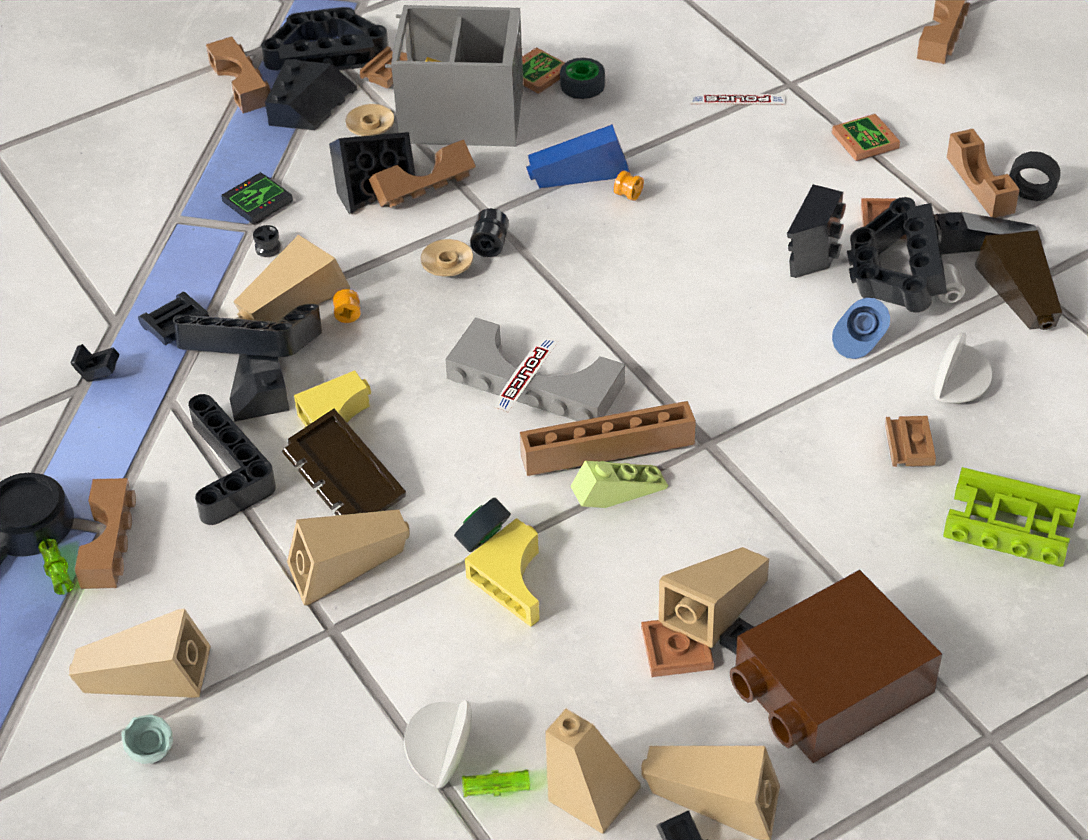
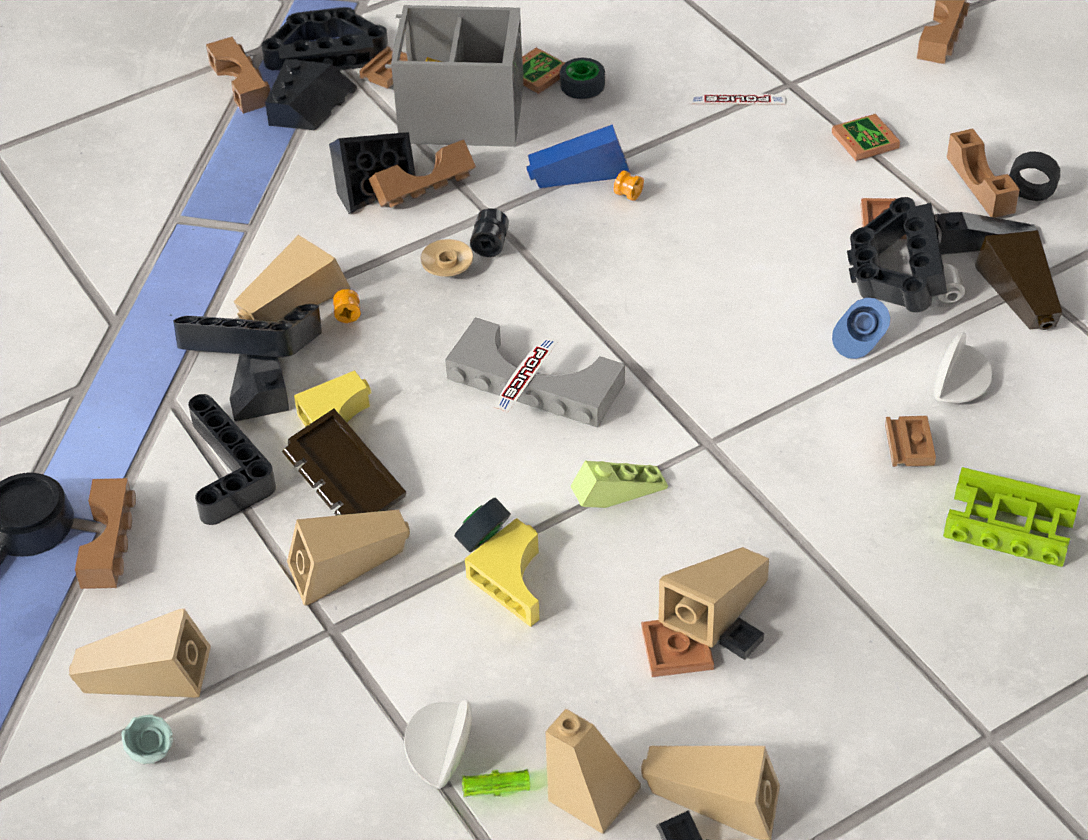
(55, 567): clear neon green pin -> none
(94, 365): black bracket -> none
(161, 320): black plate -> none
(257, 198): tile -> none
(266, 241): black wheel -> none
(369, 120): tan dish -> none
(607, 438): medium nougat brick -> none
(816, 231): black wedge -> none
(835, 666): reddish brown brick -> none

